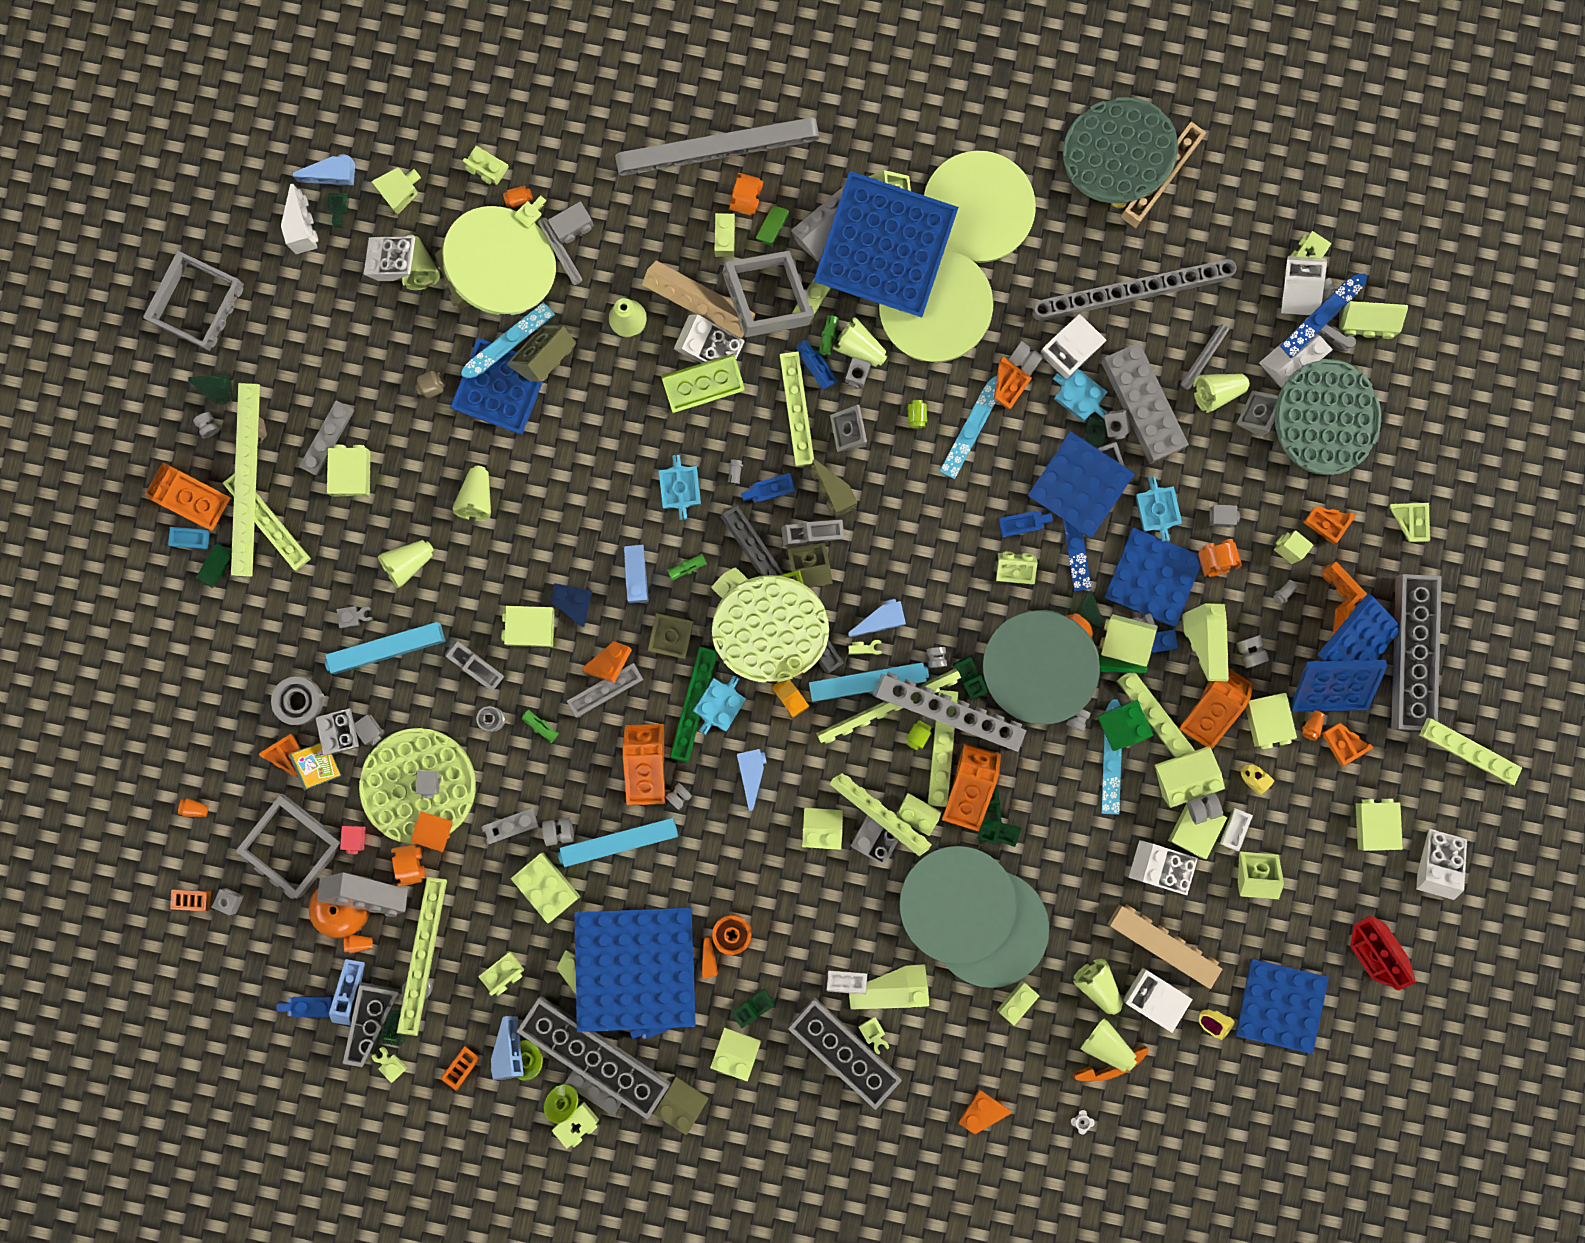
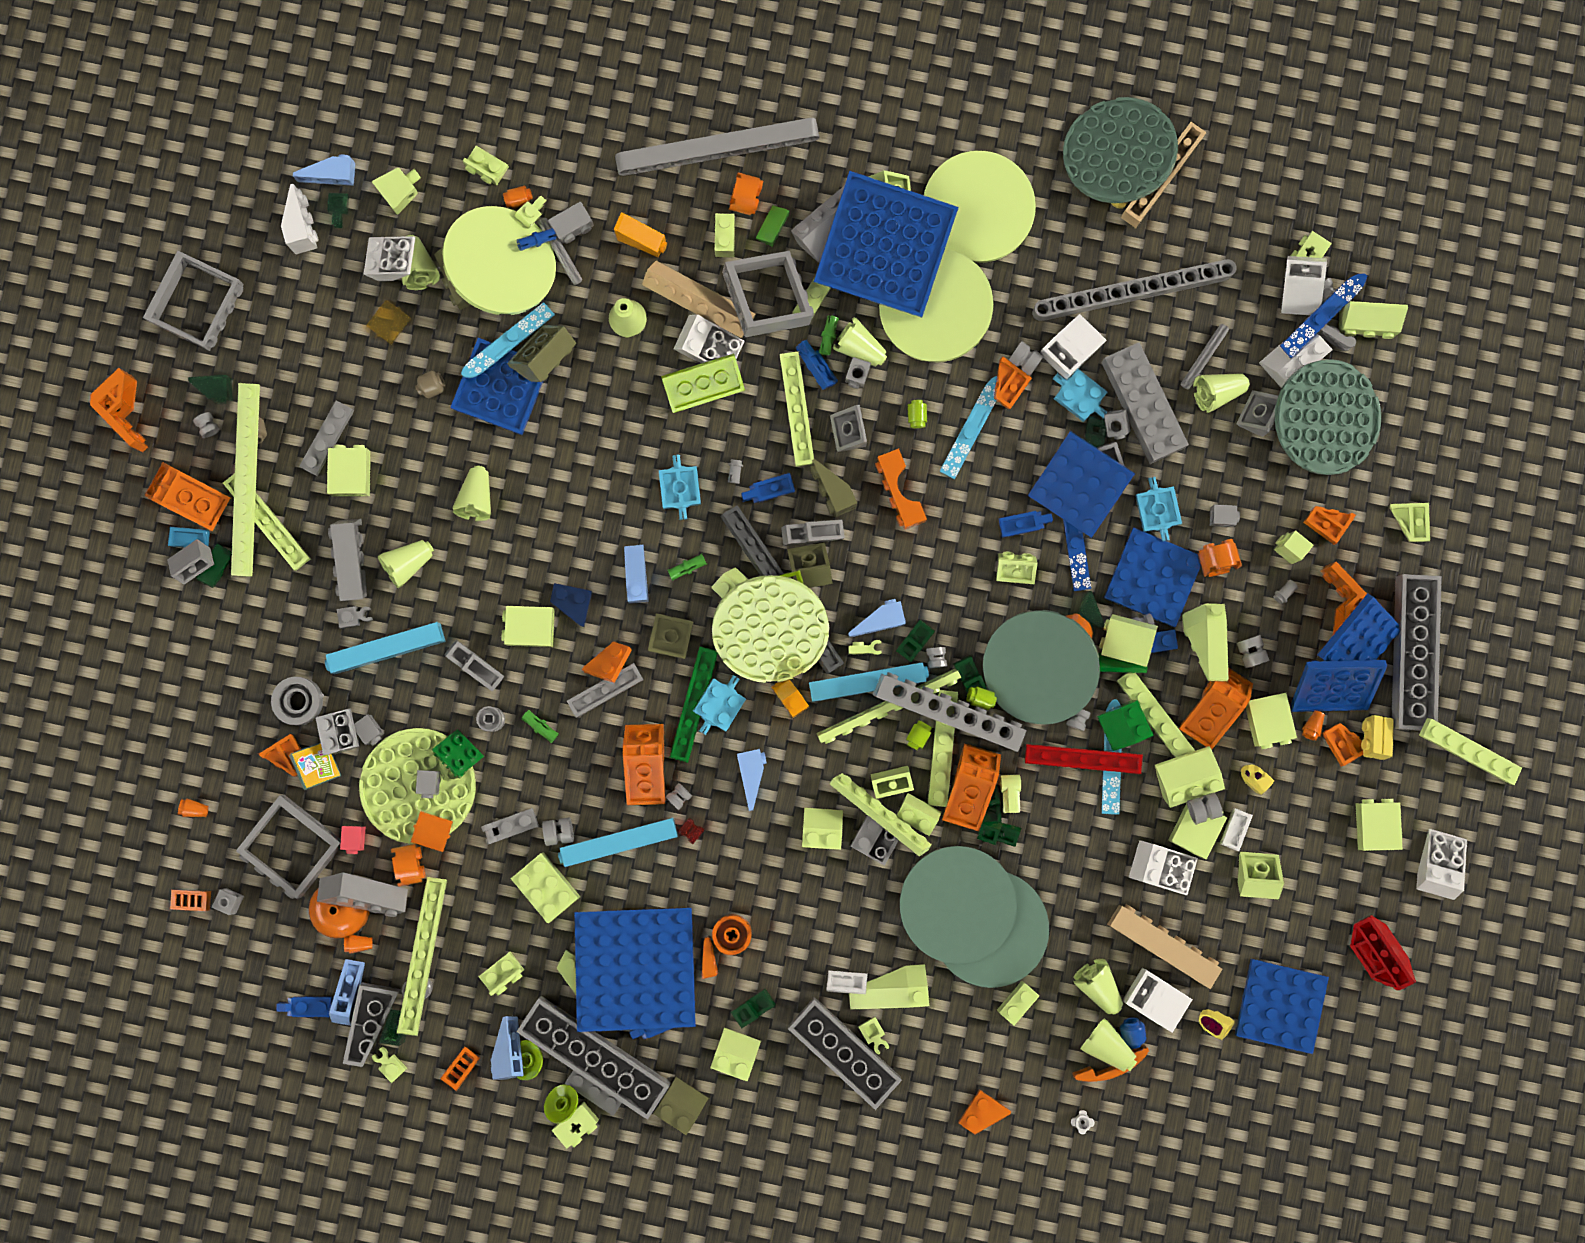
(118, 392): none -> orange bracket
(190, 561): none -> light grey brick
(348, 559): none -> light grey wedge
(388, 322): none -> clear yellow piece
(457, 753): none -> green hinge
(536, 239): none -> blue pin
(639, 235): none -> light orange slope
(695, 832): none -> clear red wheel
(892, 782): none -> yellowish green brick
(909, 512): none -> orange arch
(915, 640): none -> dark green slope
(981, 698): none -> lime brick
(1010, 787): none -> yellowish green piece
(1083, 759): none -> red tile
(1133, 1032): none -> blue head
(1377, 737): none -> light yellow brick

